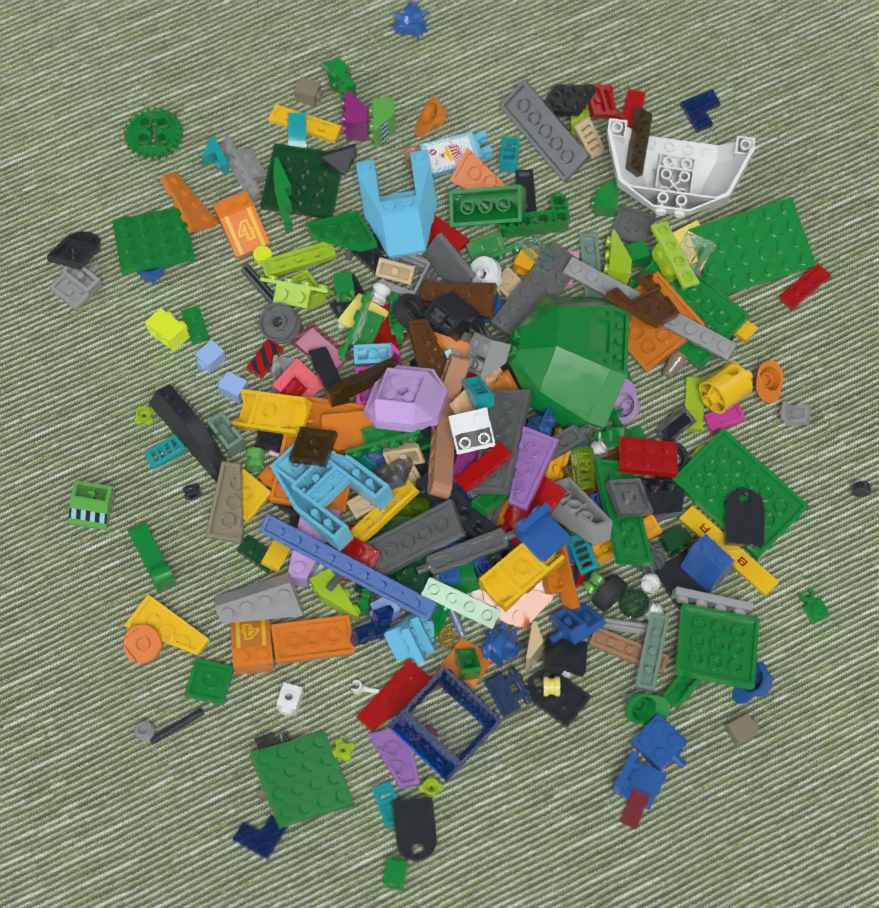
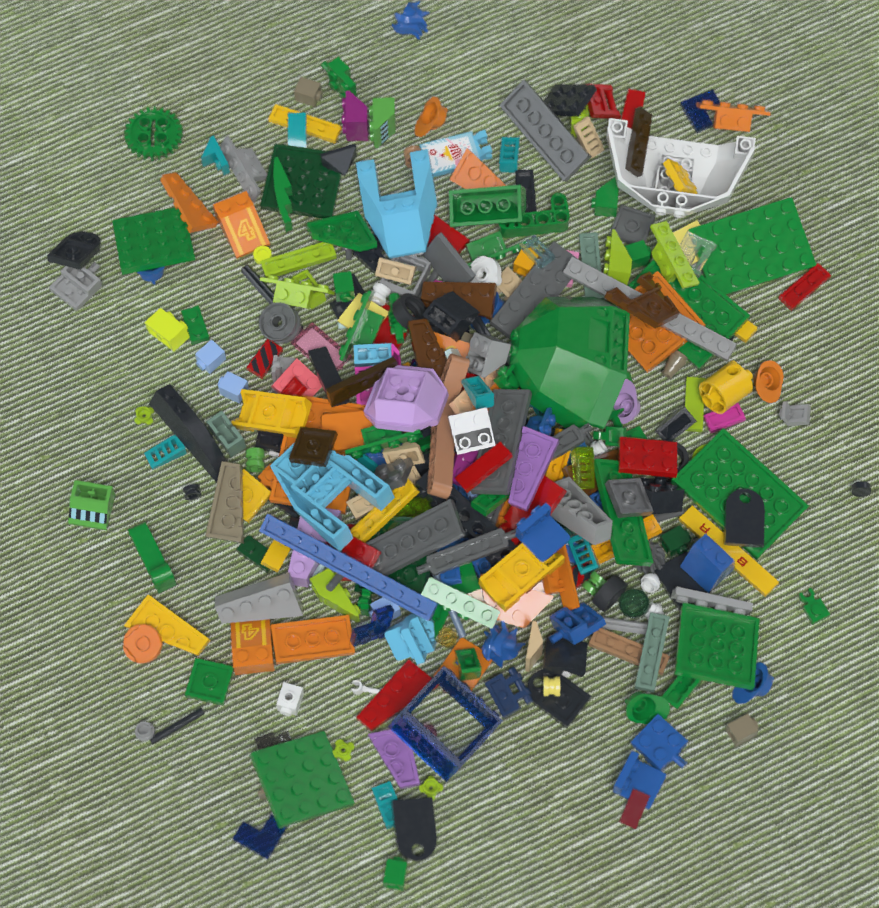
(506, 378): none -> green bracket
(680, 177): none -> yellow plate
(732, 117): none -> orange bracket

